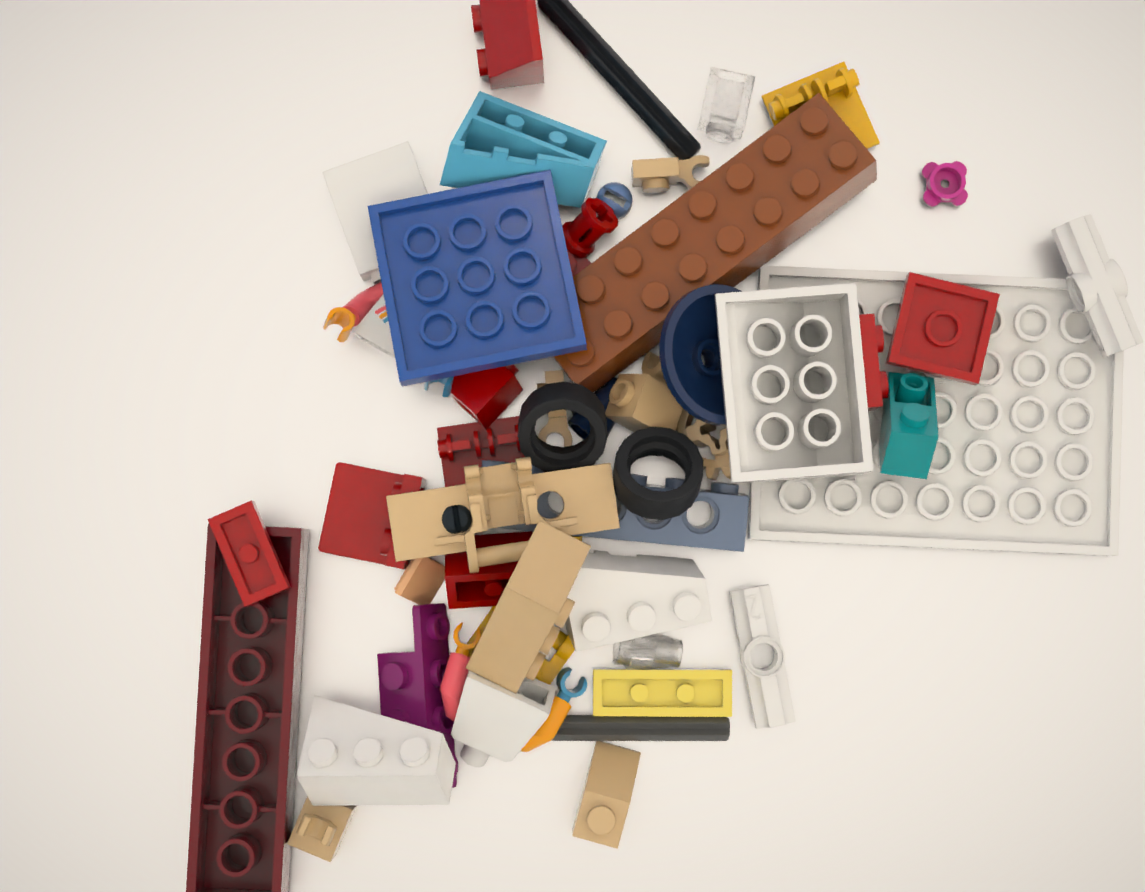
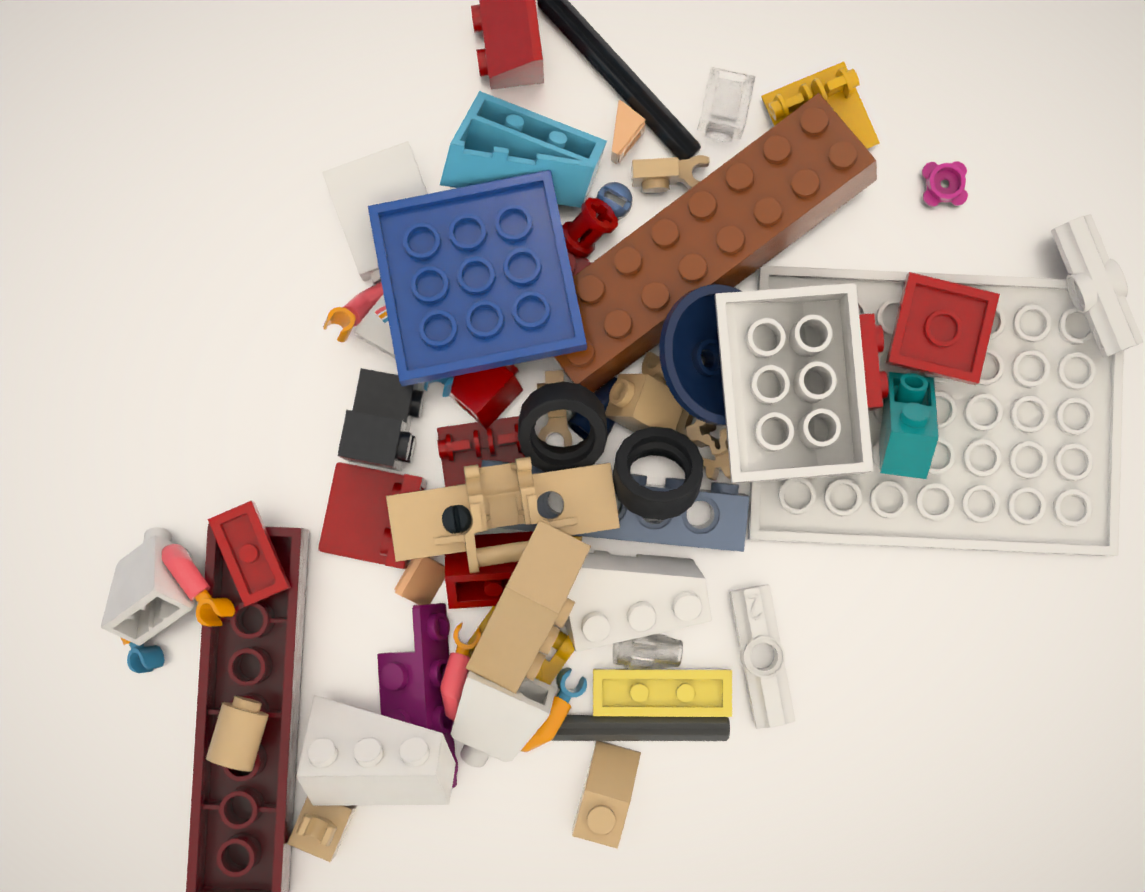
(154, 590): none -> white torso
(237, 734): none -> tan brick
(380, 421): none -> black brick
(627, 131): none -> light nougat slope

